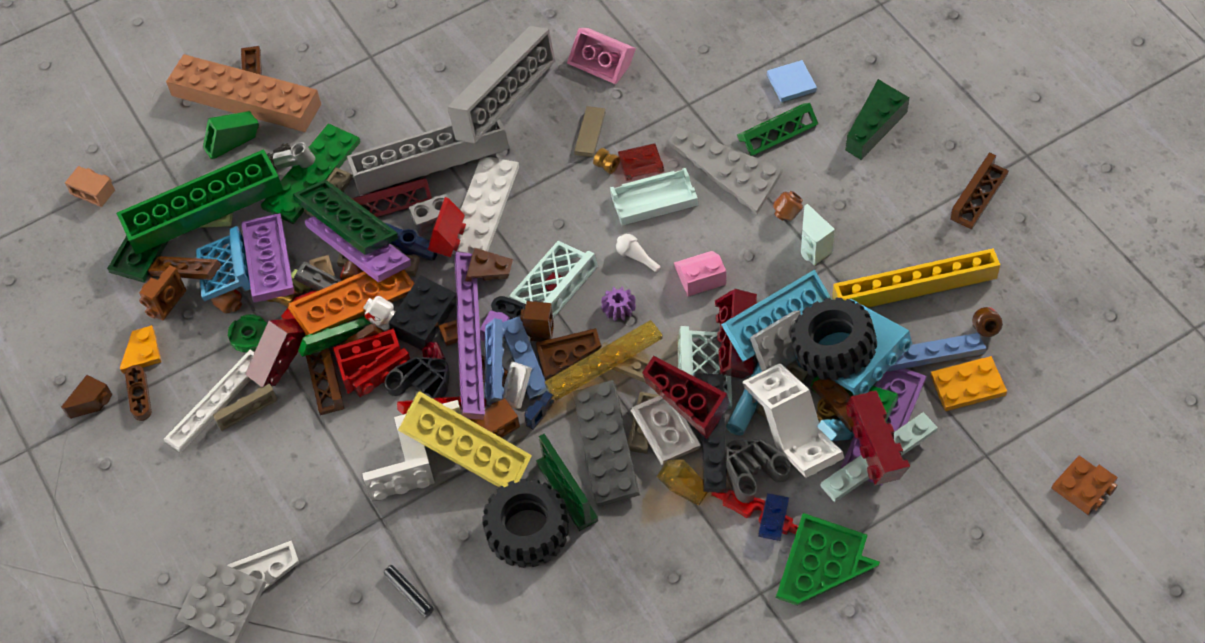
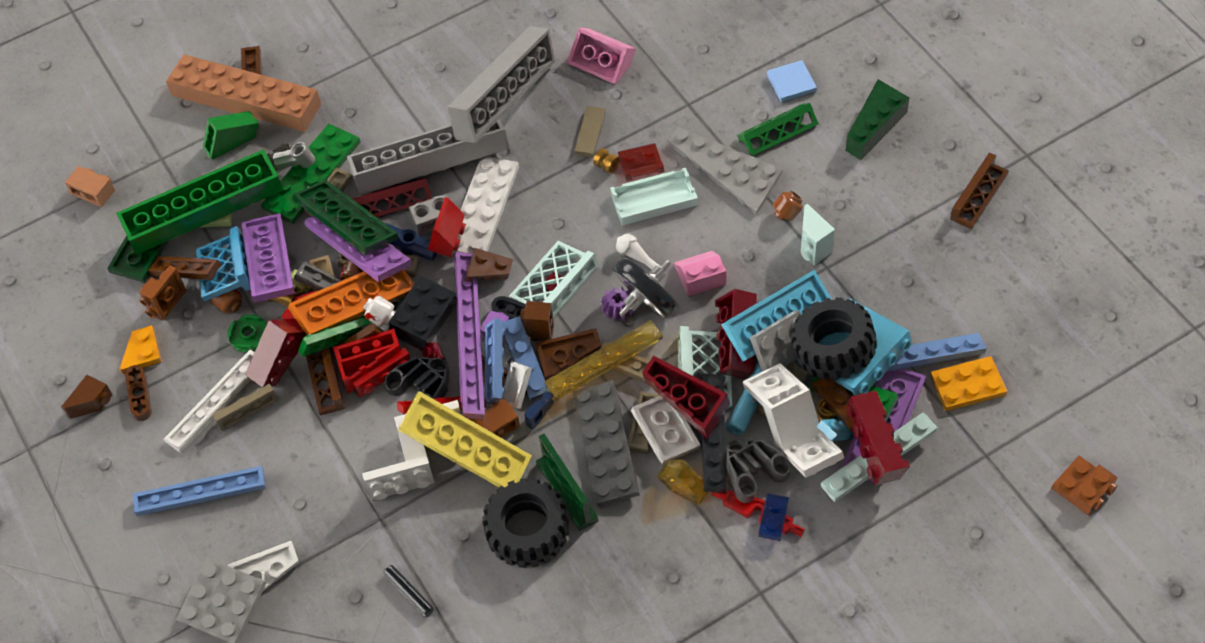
(199, 491): none -> medium blue plate
(449, 332): dark orange plate -> none
(645, 288): none -> black wheel
(822, 559): green wing -> none
(920, 279): yellow brick -> none
(987, 322): reddish brown head -> none

